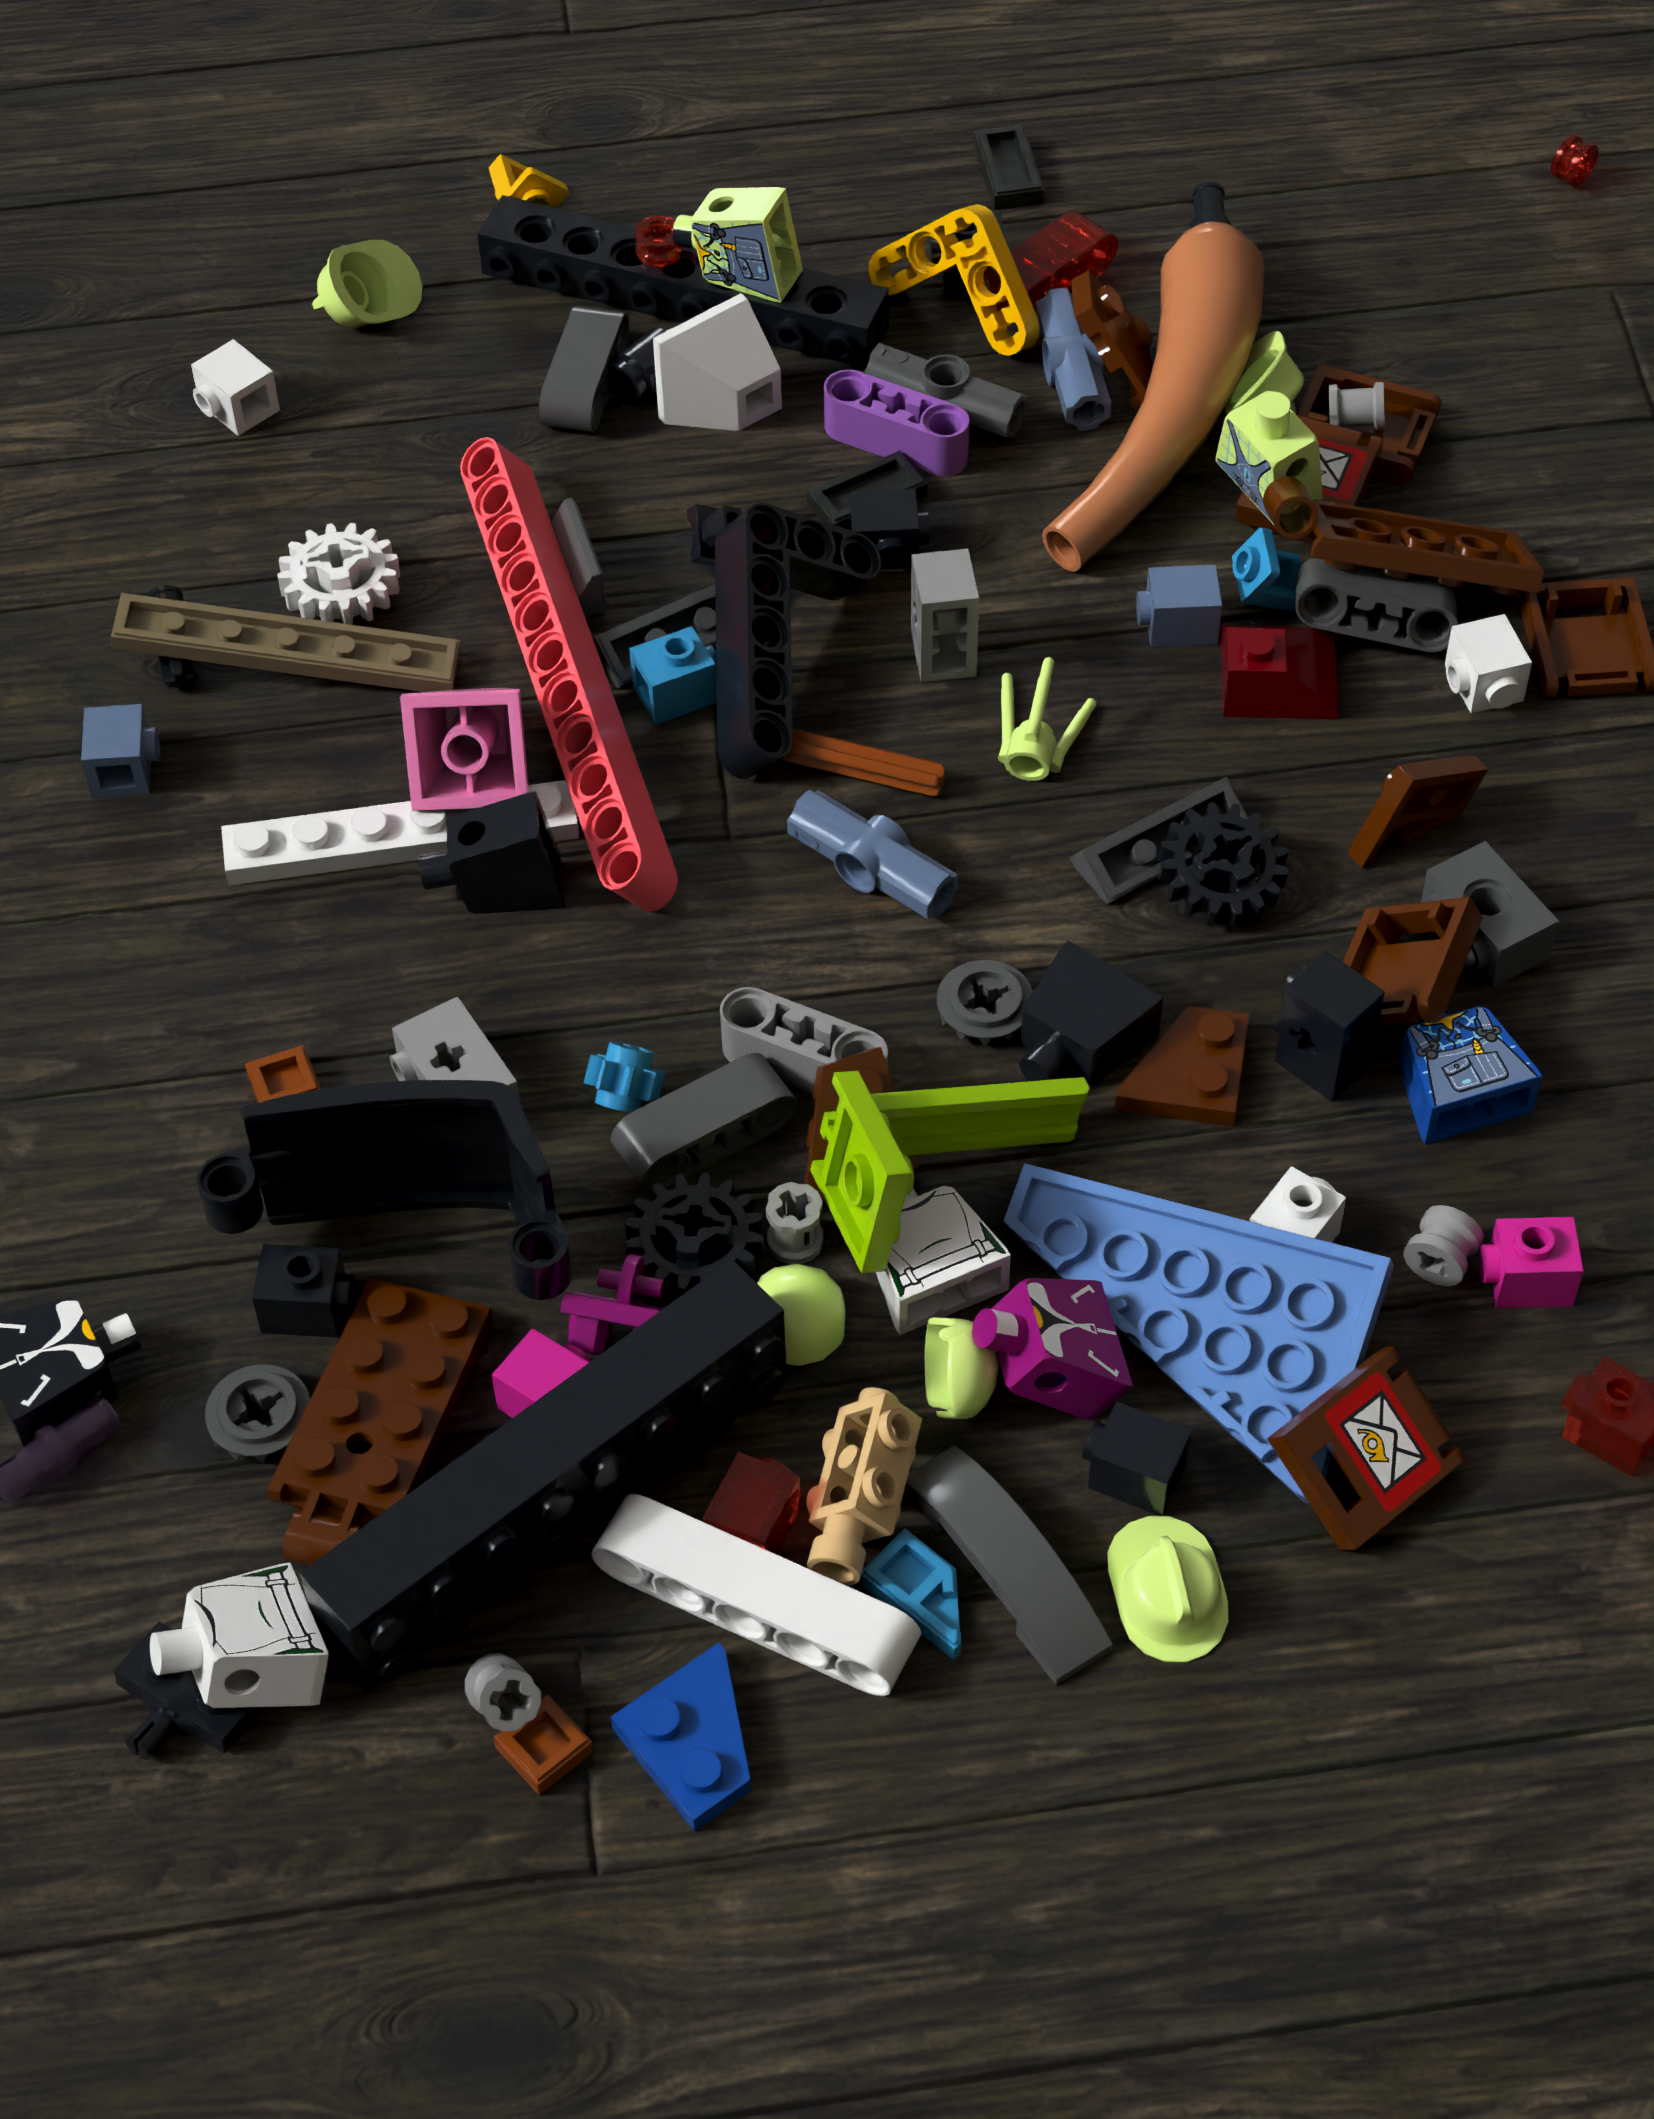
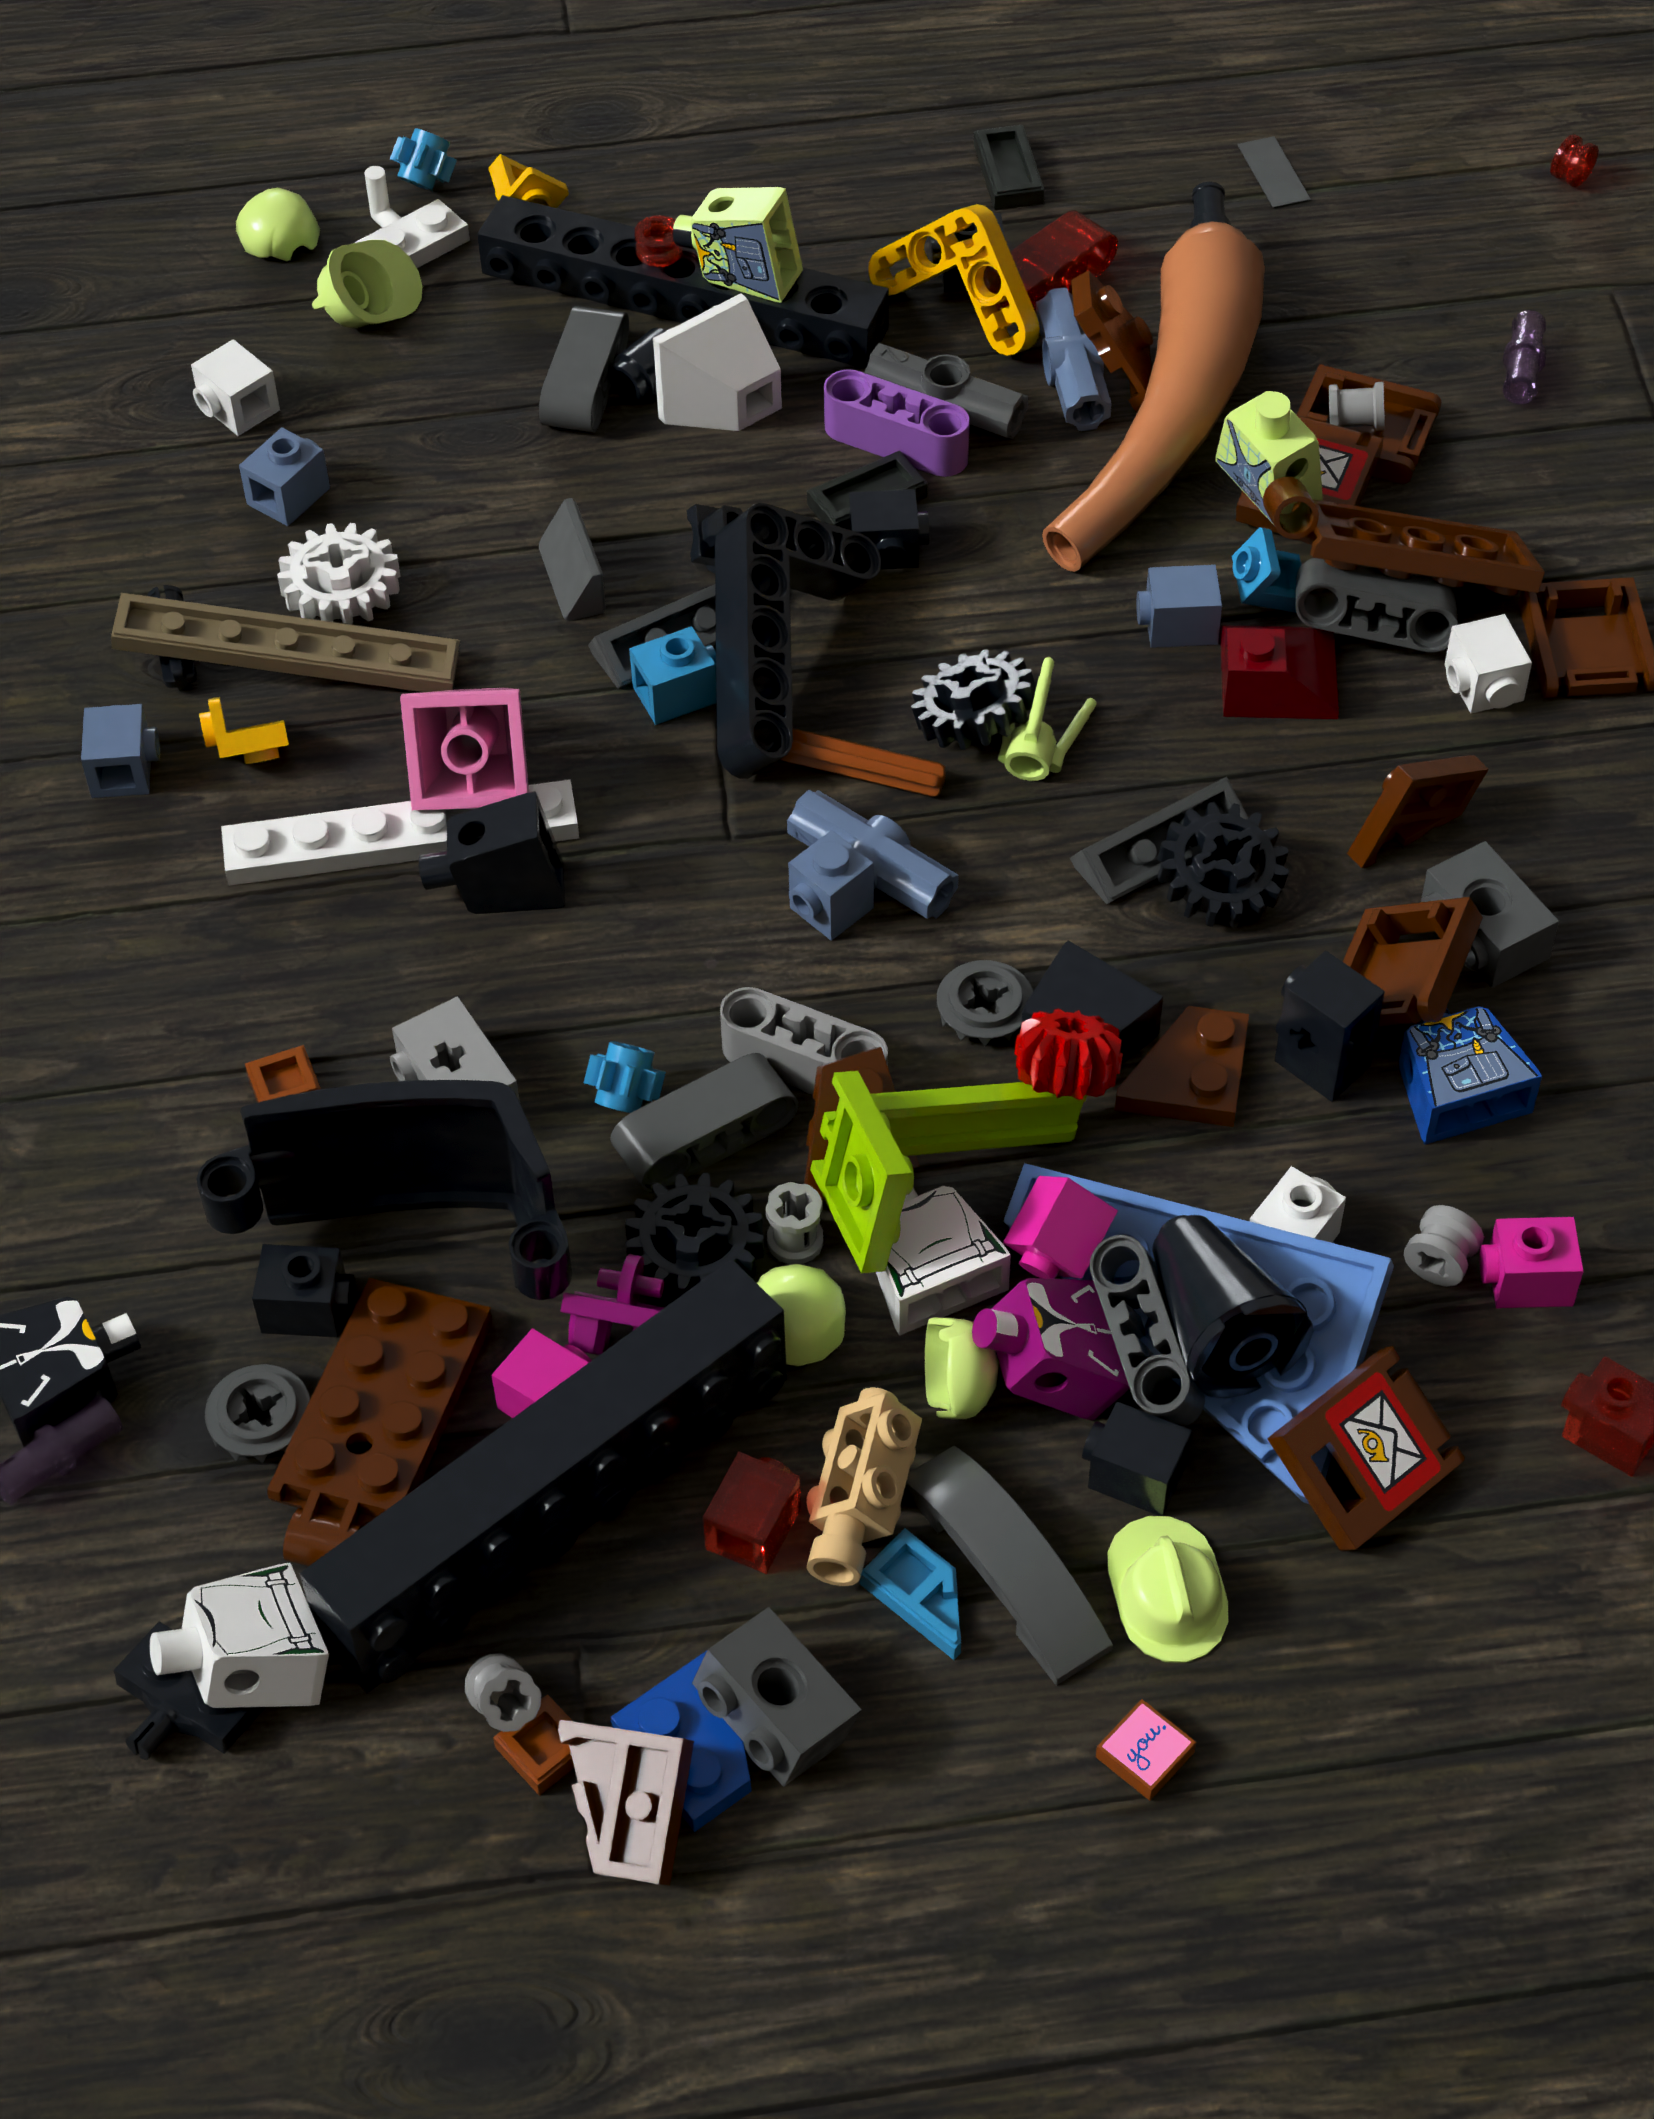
(255, 742): none -> yellow bracket
(276, 224): none -> yellowish green hair
(284, 476): none -> sand blue brick
(420, 234): none -> white plate
(423, 159): none -> dark azure gear
(569, 678): coral beam -> none
(630, 1797): none -> wing
(757, 1594): white beam -> none
(773, 1662): none -> dark grey brick
(831, 885): none -> sand blue brick
(944, 615): light grey brick -> none
(974, 699): none -> black gear
(1059, 1228): none -> dark pink brick
(1068, 1054): none -> red gear
(1143, 1368): none -> dark grey beam
(1145, 1749): none -> bright pink tile
(1226, 1309): none -> black cone
(1267, 370): yellowish green piece -> none
(1273, 171): none -> dark grey sticker
(1524, 357): none -> clear purple pin

